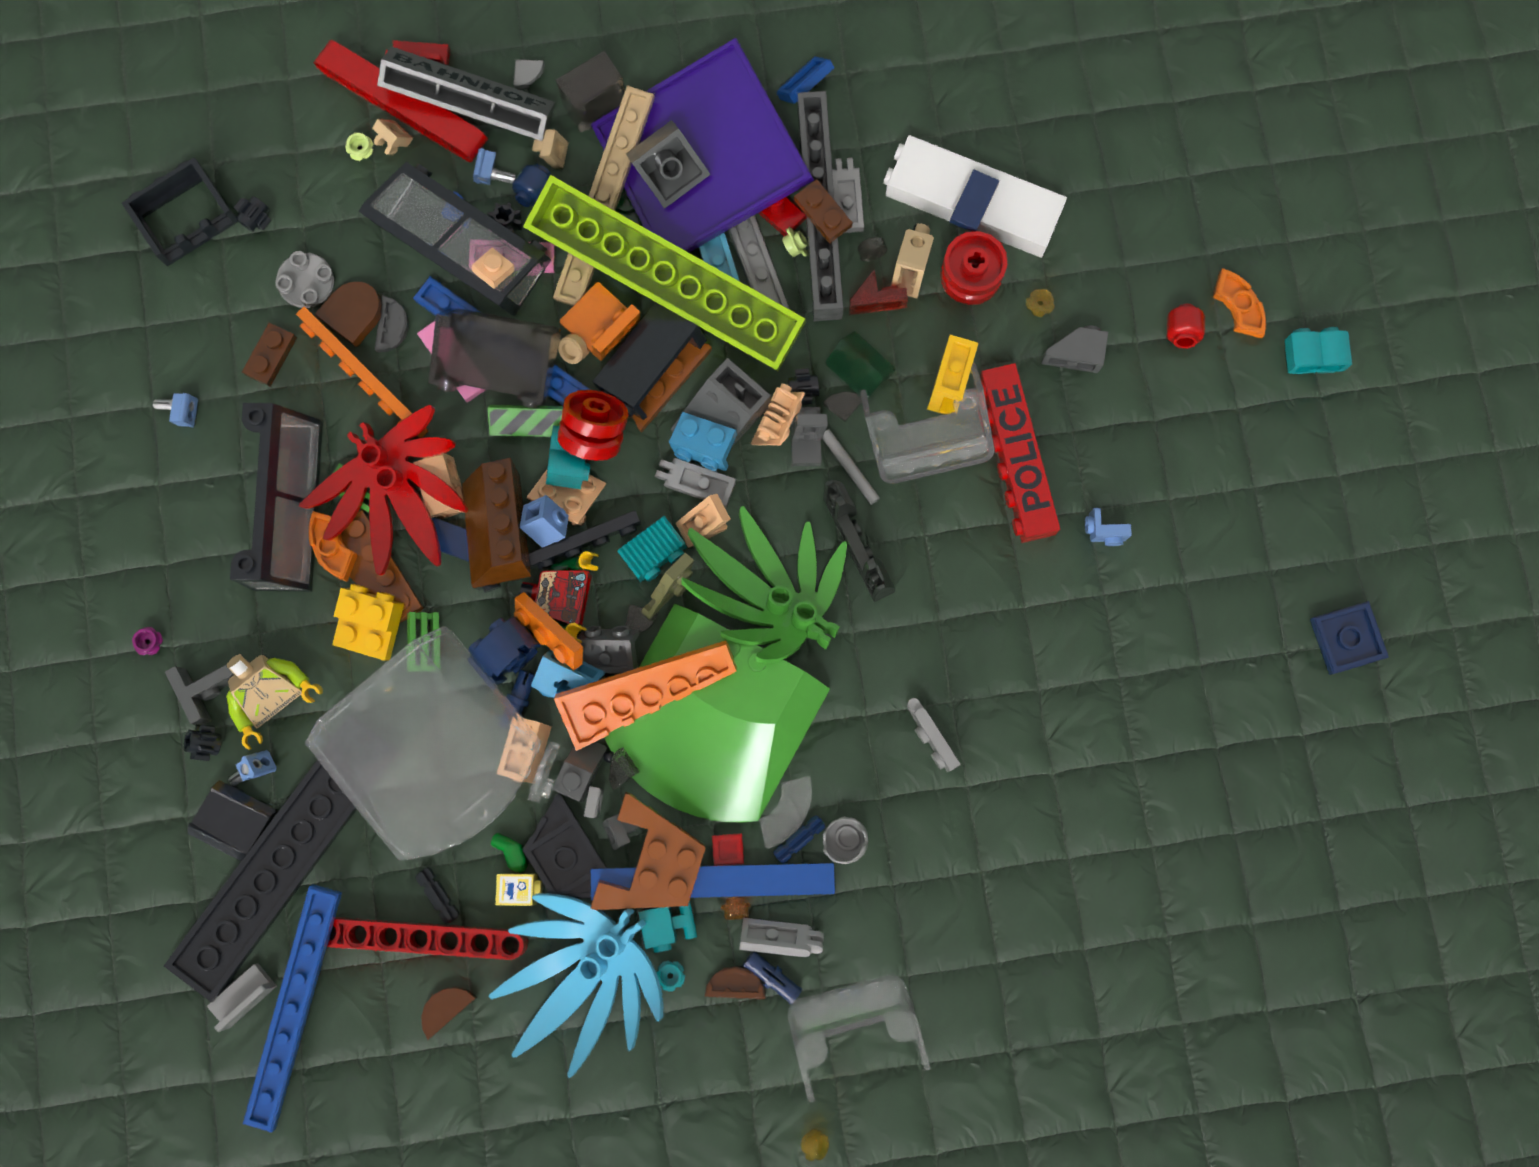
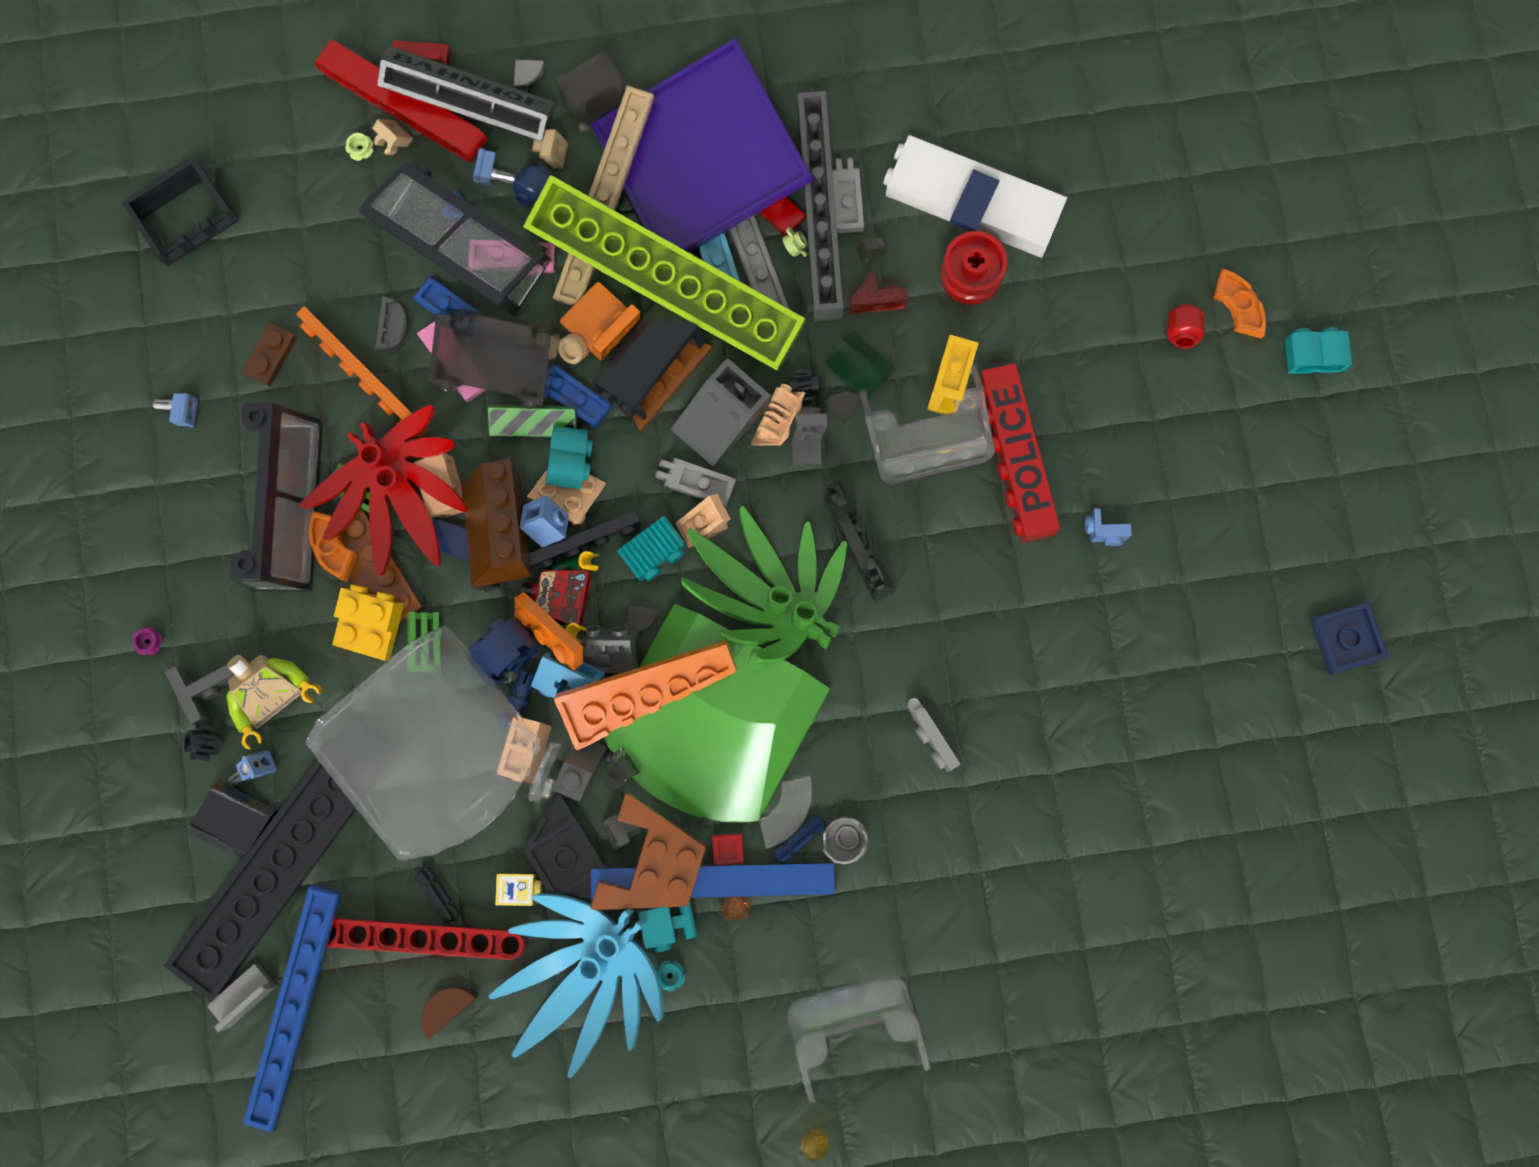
(252, 213): black gear -> none
(305, 280): light grey dish -> none
(352, 311): reddish brown tile -> none
(493, 268): light nougat plate -> none
(506, 213): black gear -> none
(512, 852): green arm -> none
(592, 425): red wheel -> none
(594, 802): light grey tile -> none
(668, 164): dark grey slope -> none
(669, 585): olive wing -> none
(702, 441): dark azure bracket -> none
(735, 983): reddish brown tile -> none
(780, 938): light grey hinge -> none
(787, 990): dark blue pin -> none
(805, 79): blue tile -> none
(823, 211): reddish brown plate -> none
(850, 467): light grey bar -> none
(913, 256): tan torso -> none
(1040, 295): clear yellow plate -> none
(1079, 350): dark grey slope -> none

